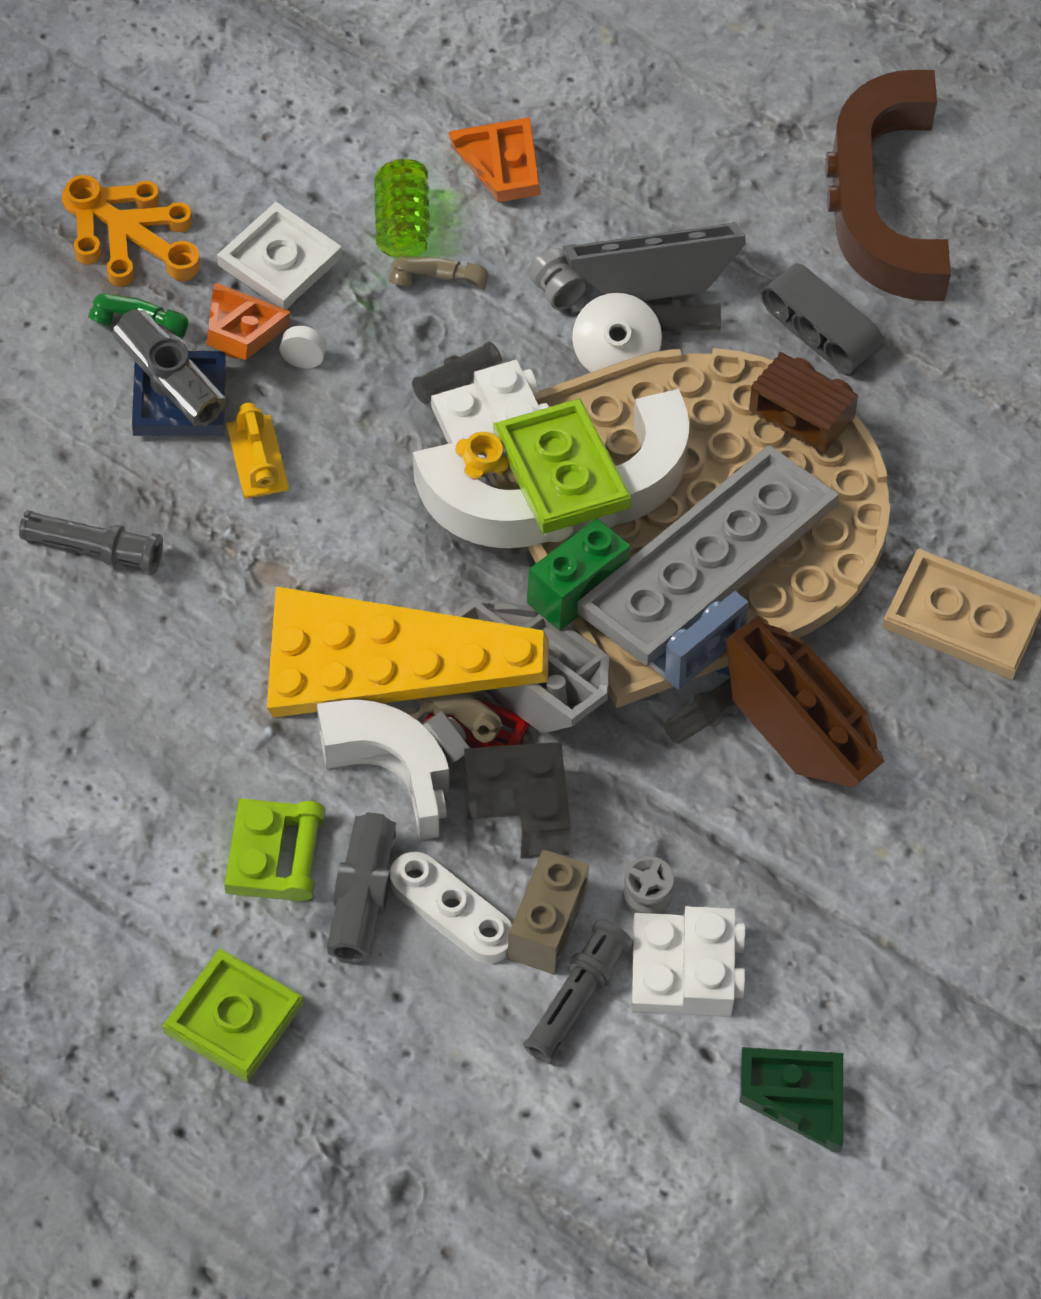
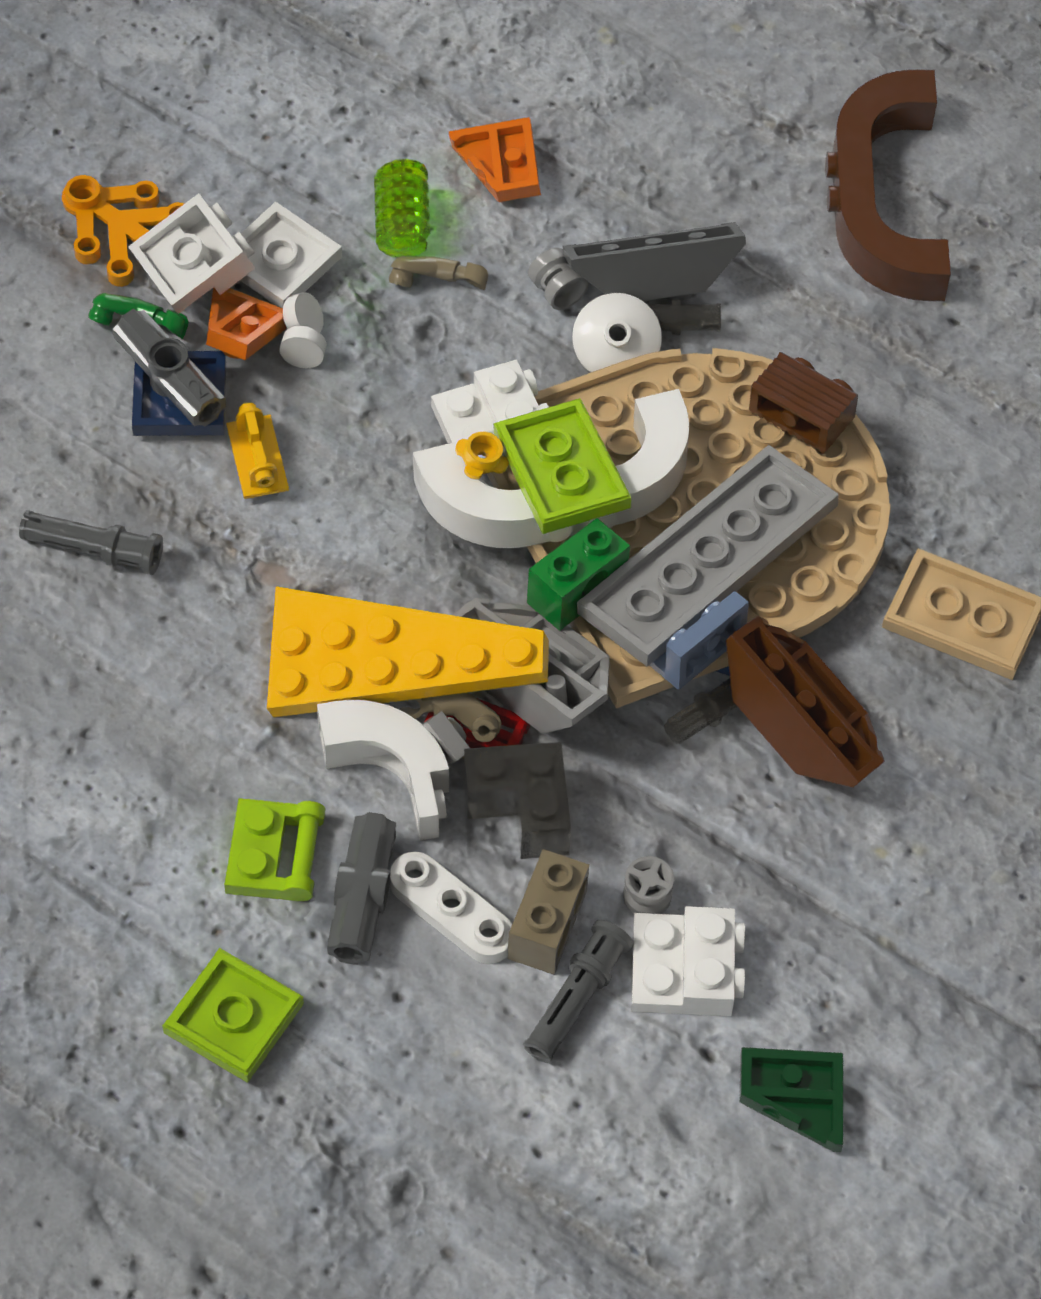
(193, 253): none -> white plate
(303, 311): none -> white tile
(455, 372): clear smoke pin -> none
(822, 318): dark grey beam -> none

